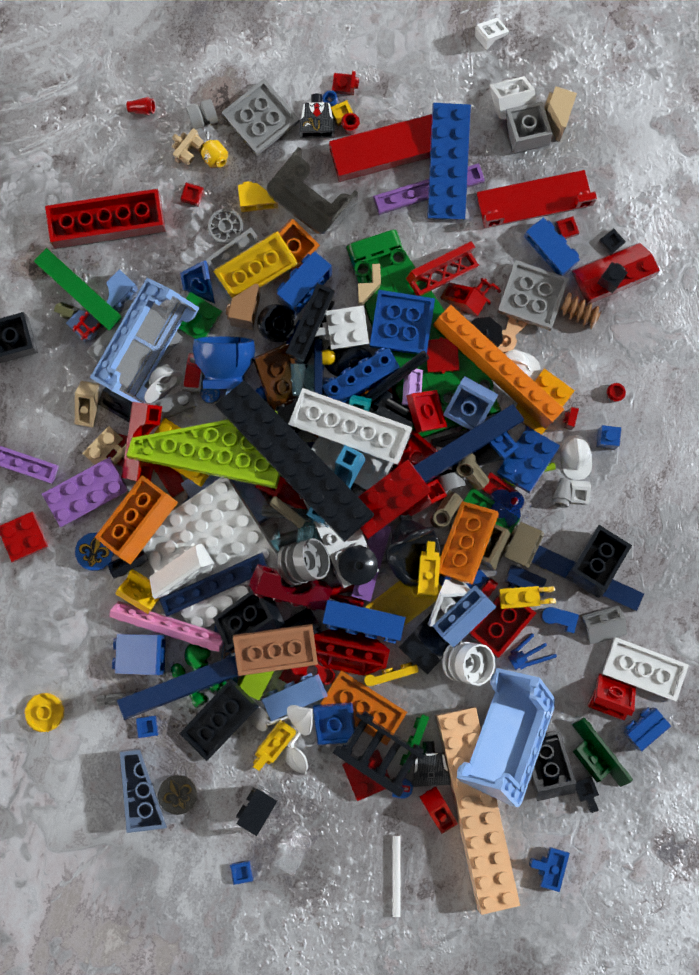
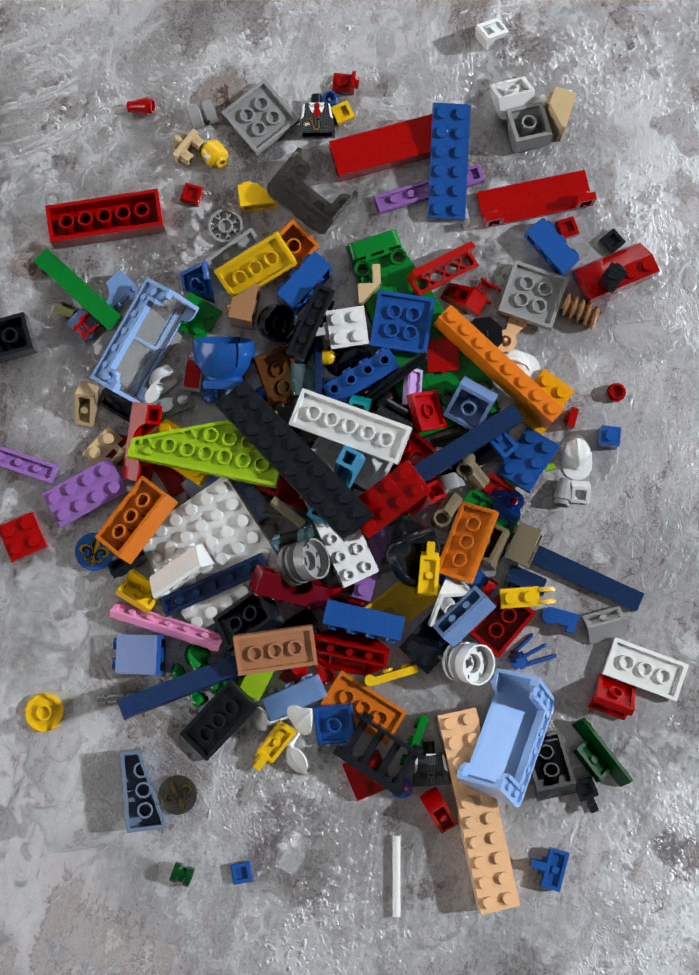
(147, 726): blue tile -> none
(182, 874): none -> dark green wheel
(257, 810): black piece -> none
(348, 562): black dish -> none
(350, 123): red cone -> none
(598, 561): black brick -> none
(646, 728): blue brick -> none

